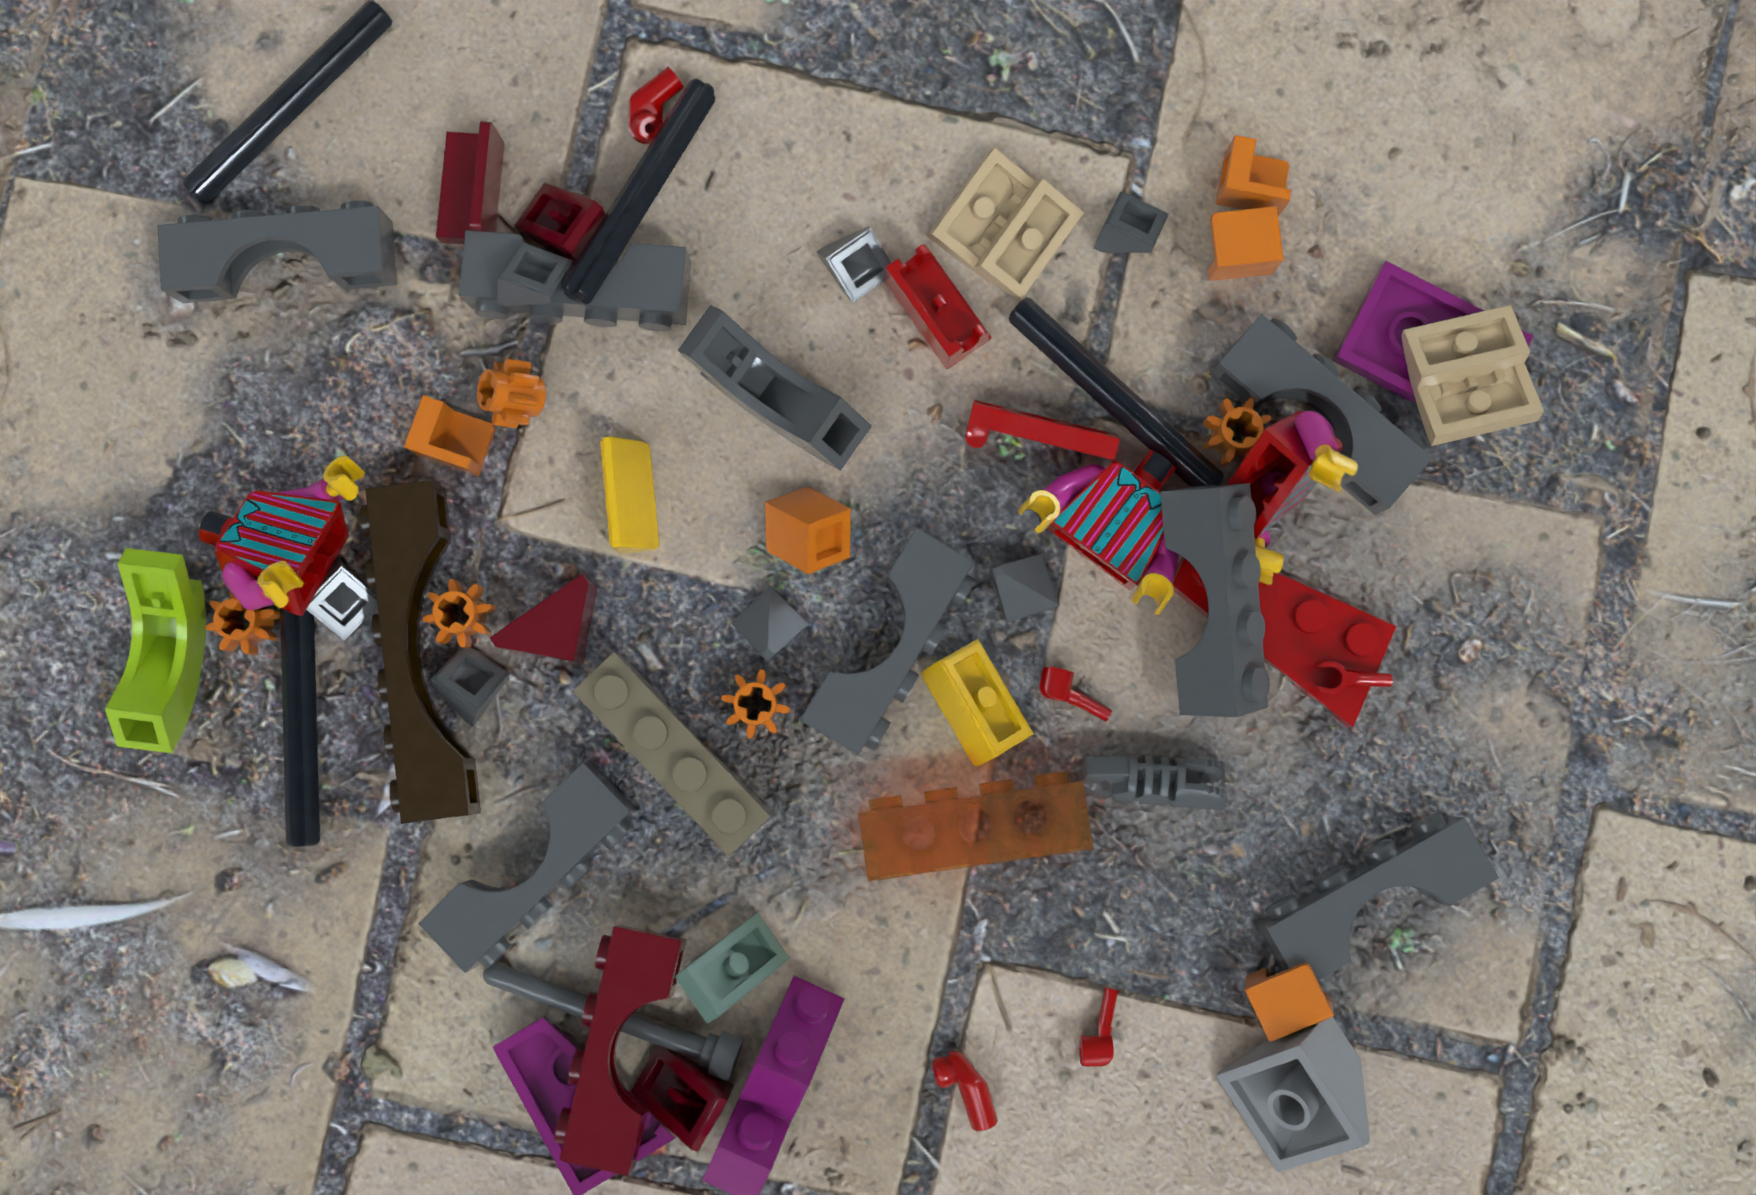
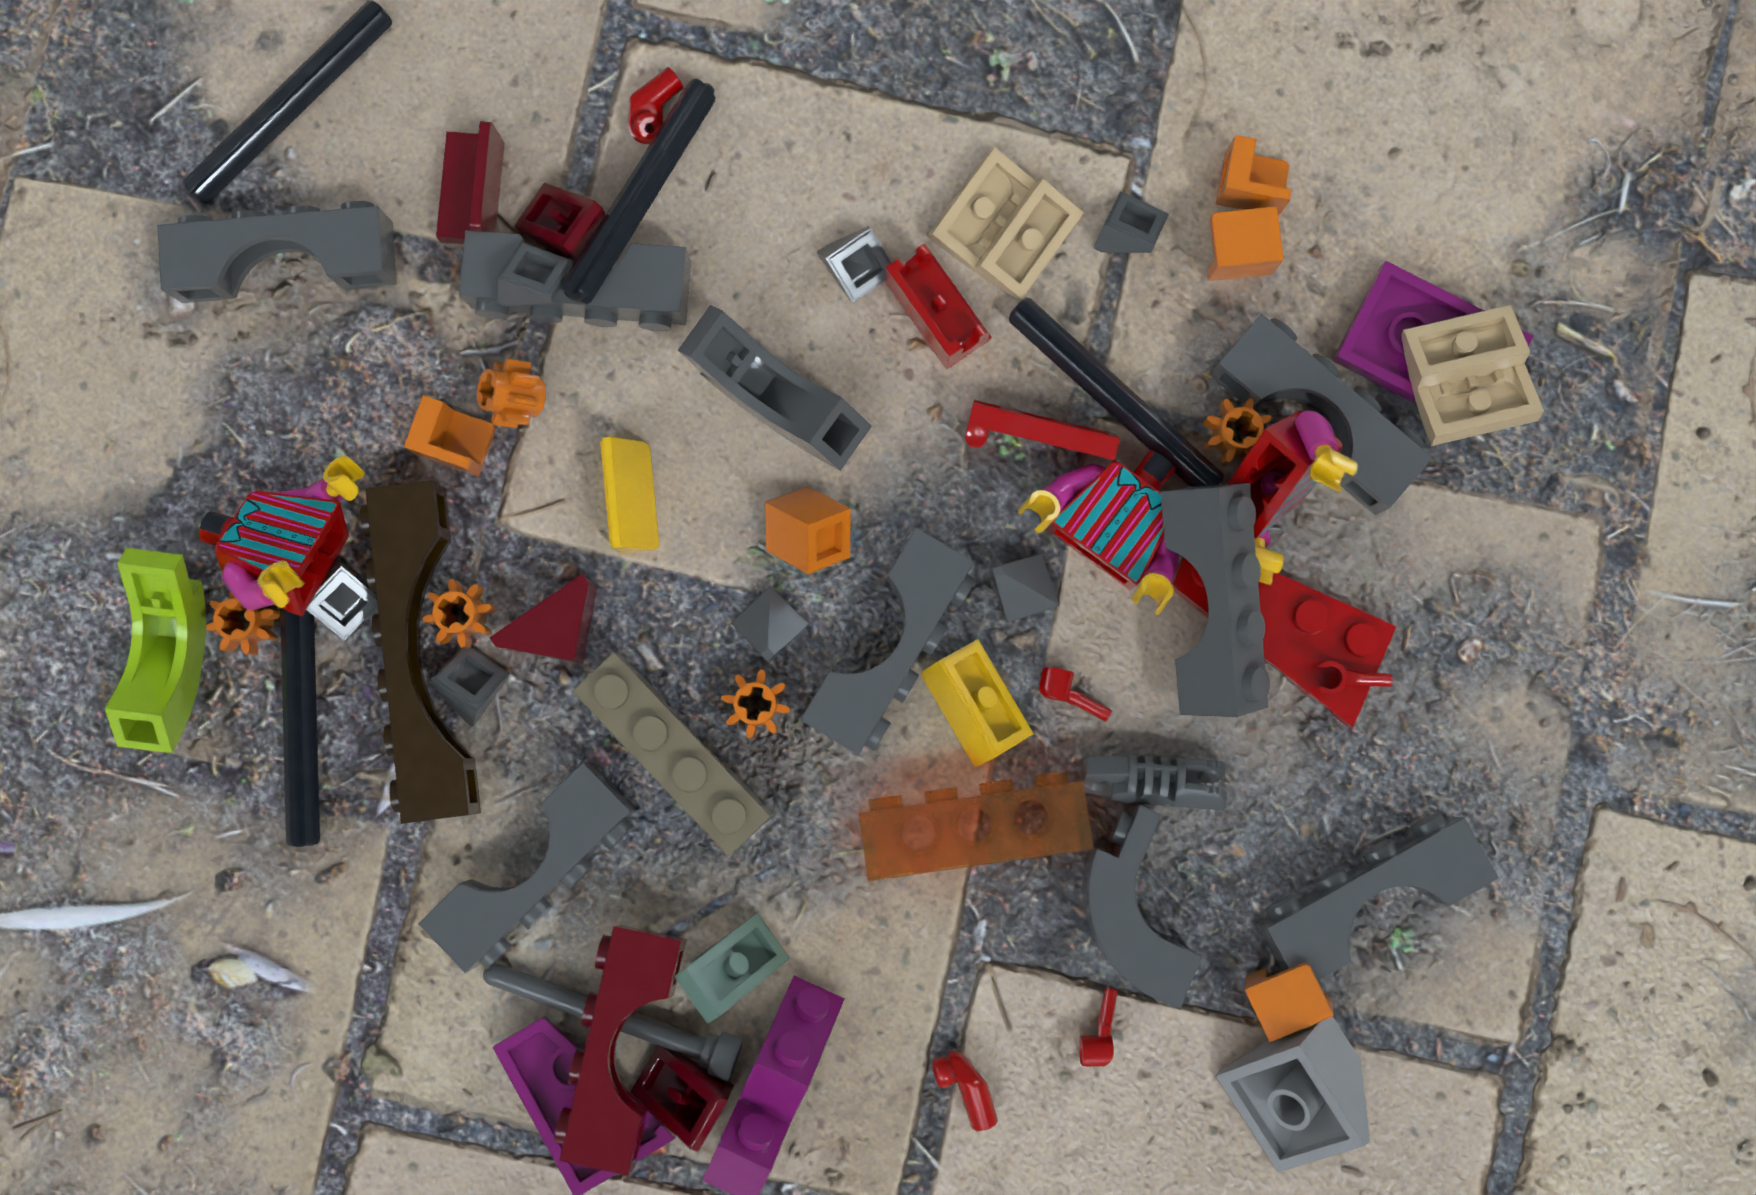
(1112, 913): none -> dark grey arch

